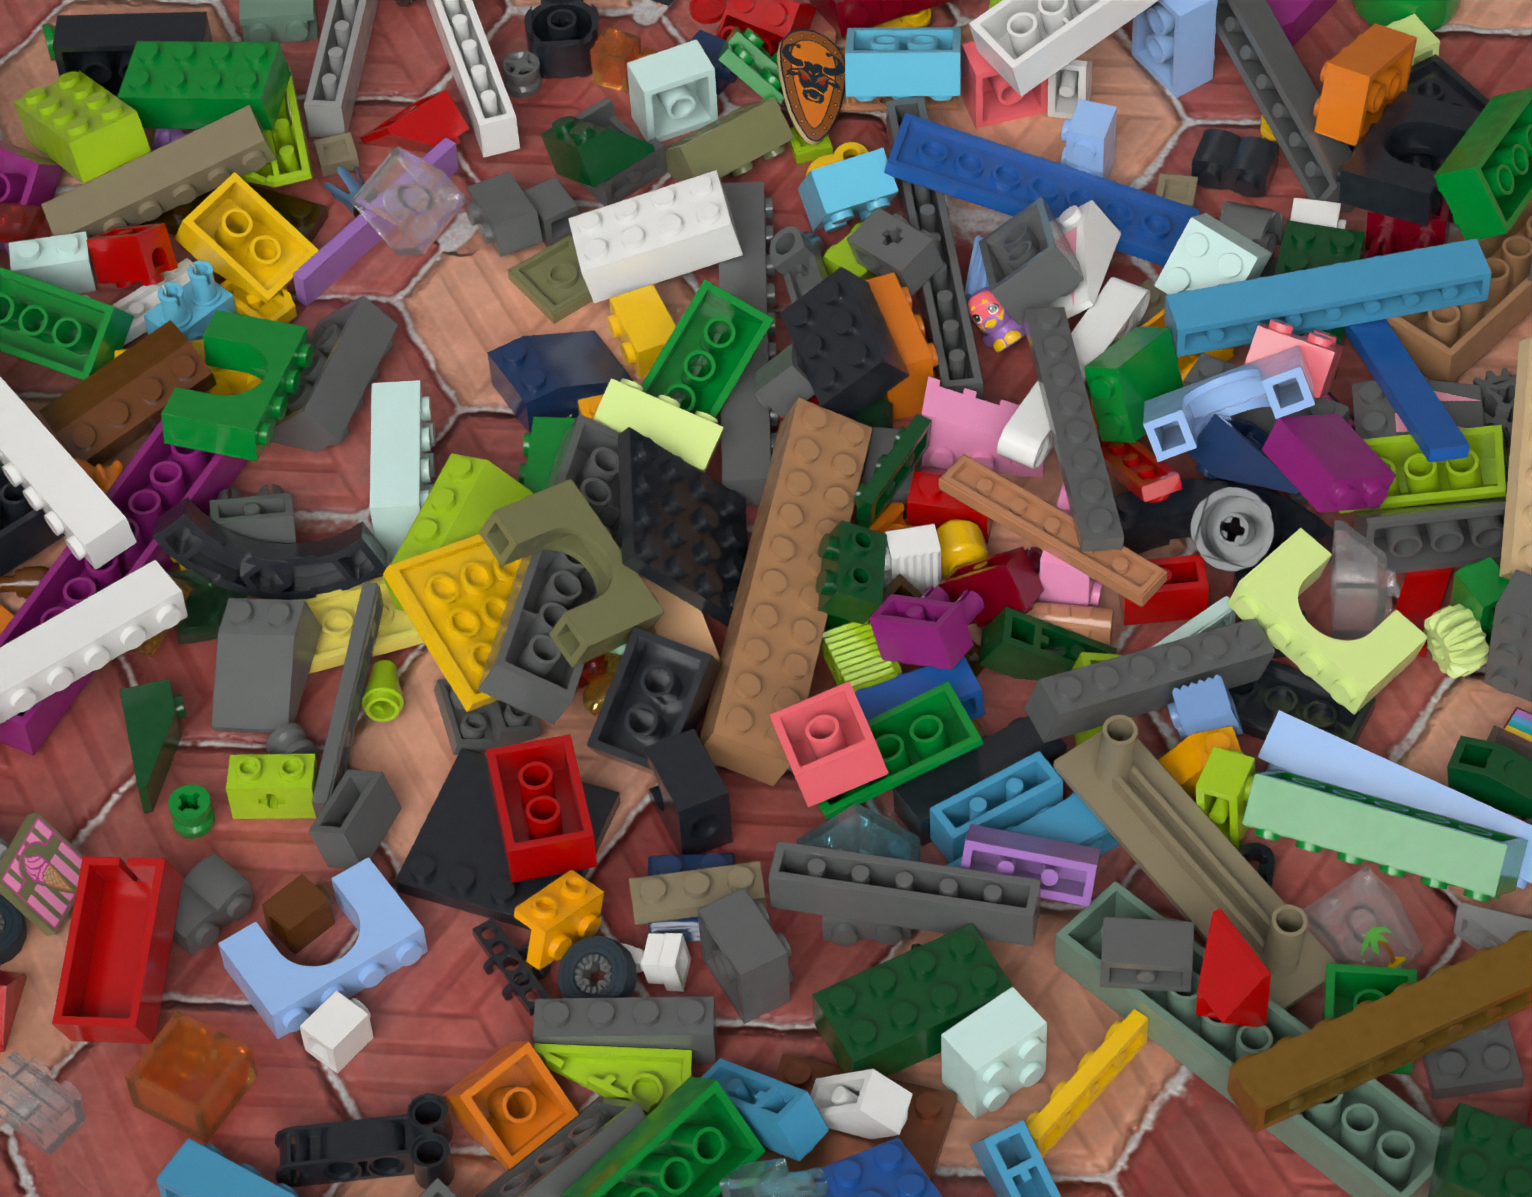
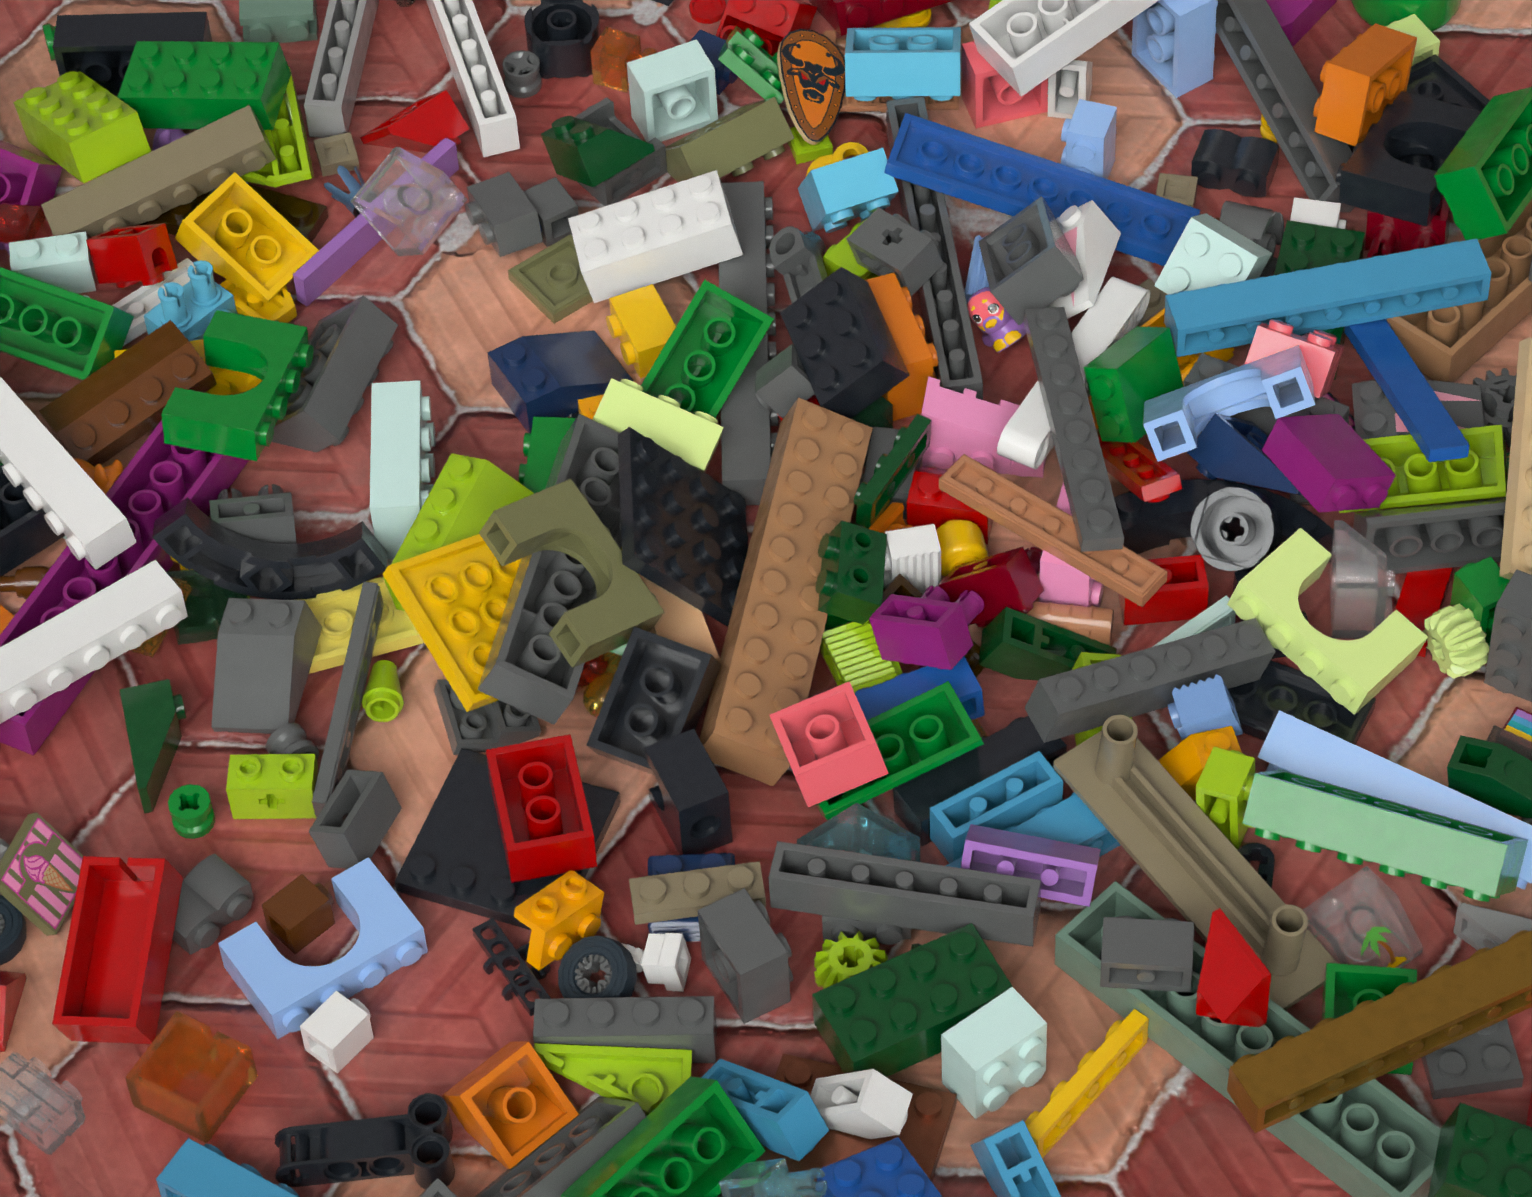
(846, 958): none -> lime gear

